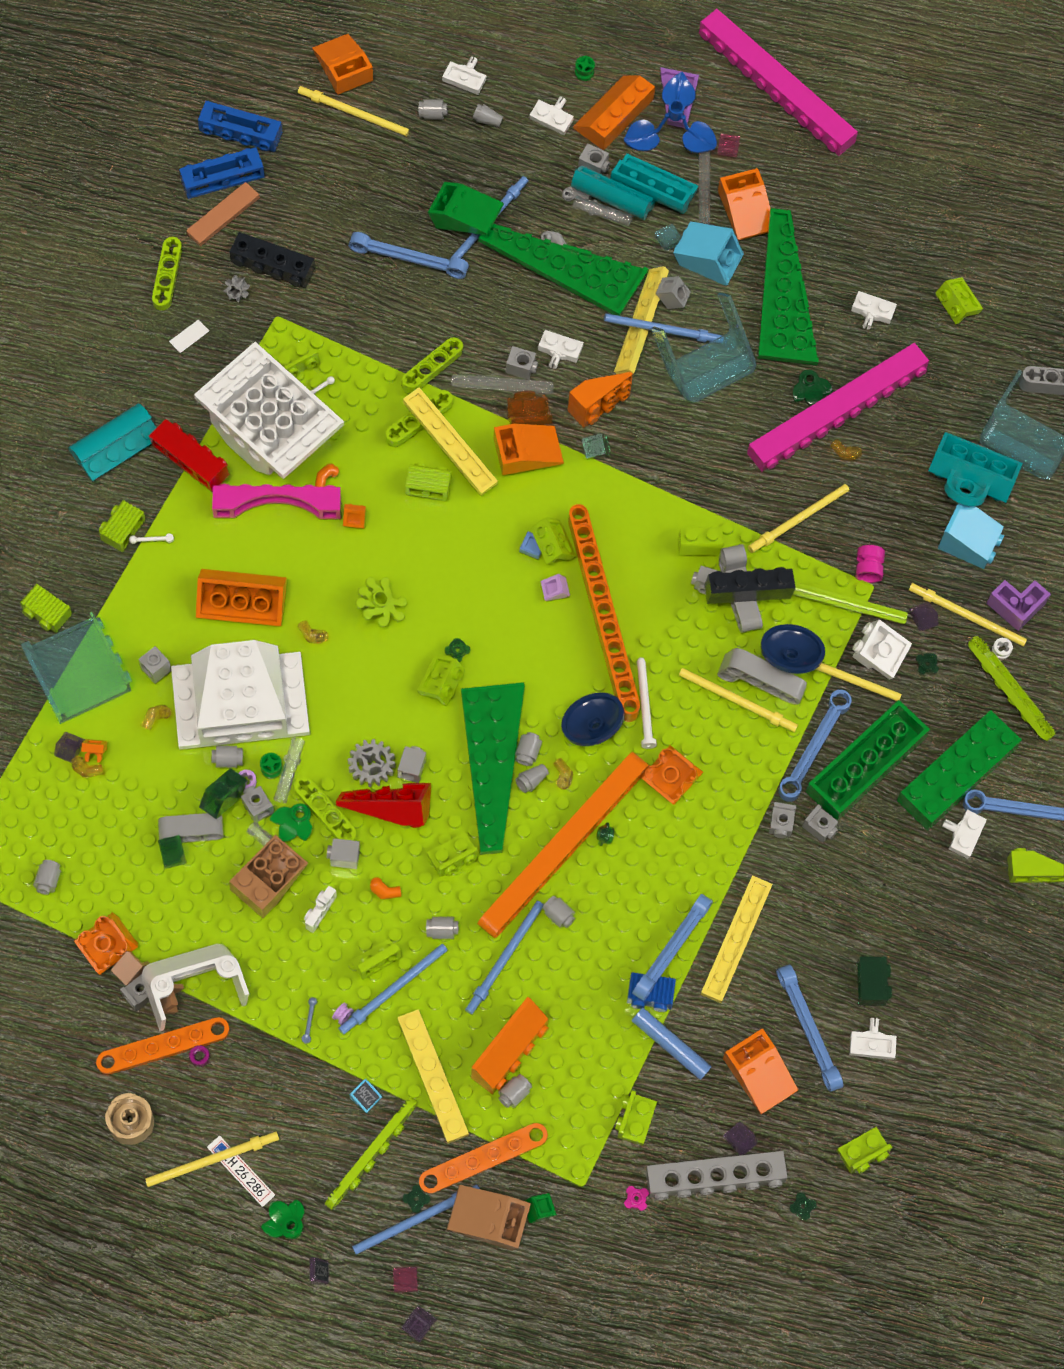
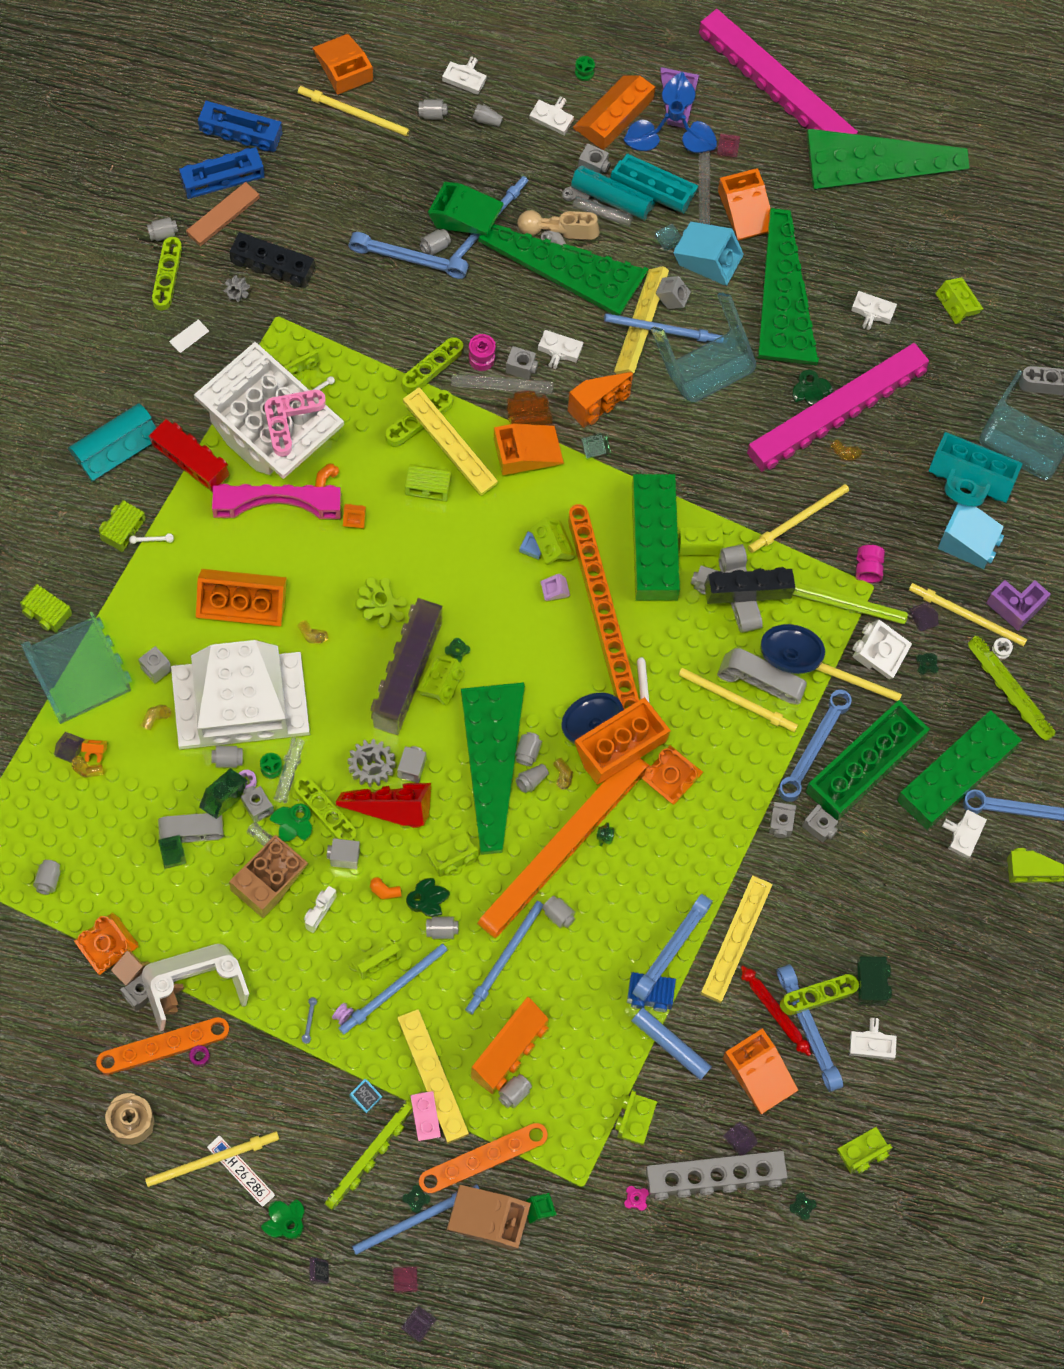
(162, 229): none -> light grey brick
(284, 410): none -> bright pink beam
(407, 666): none -> brick
(425, 1115): none -> bright pink hinge
(429, 896): none -> dark green plate
(435, 242): none -> light grey brick
(482, 352): none -> dark pink wheel
(570, 224): none -> tan beam
(621, 740): none -> orange slope
(655, 537): none -> green brick
(774, 1008): none -> red wheel
(819, 994): none -> lime beam
(855, 158): none -> green wing

